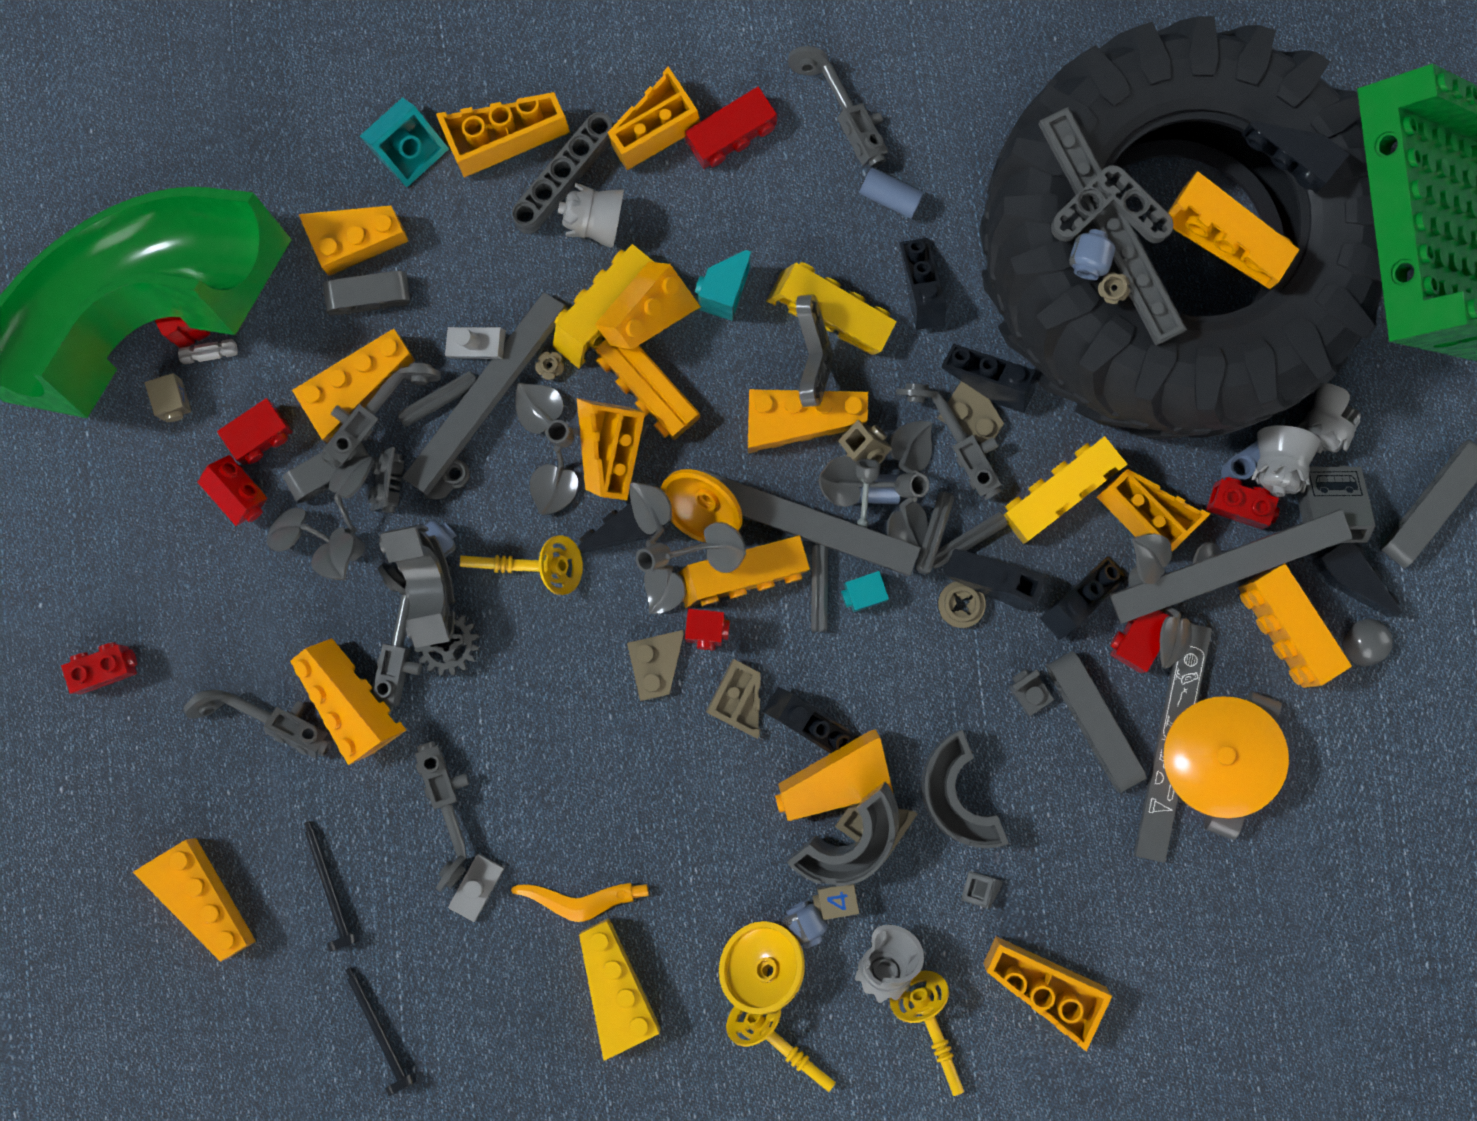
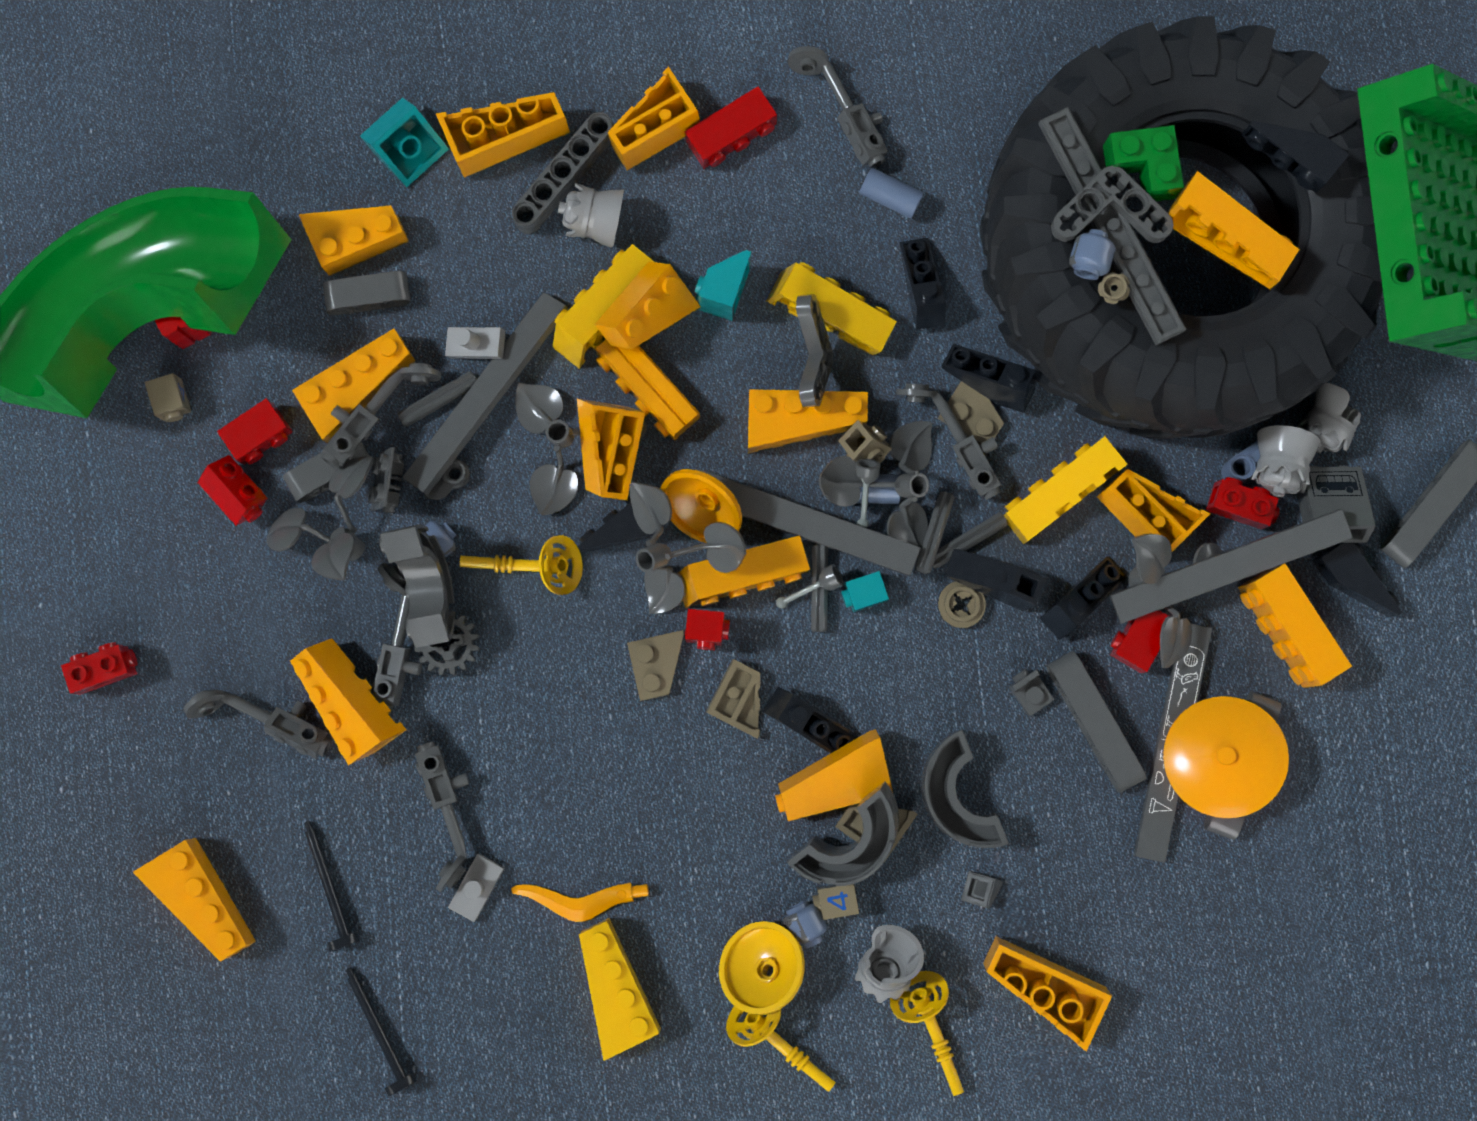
(207, 351): light grey axle -> none
(557, 365): dark tan plate -> none
(829, 579): none -> hinge
(1152, 154): none -> green brick
(1368, 642): dark grey hair -> none

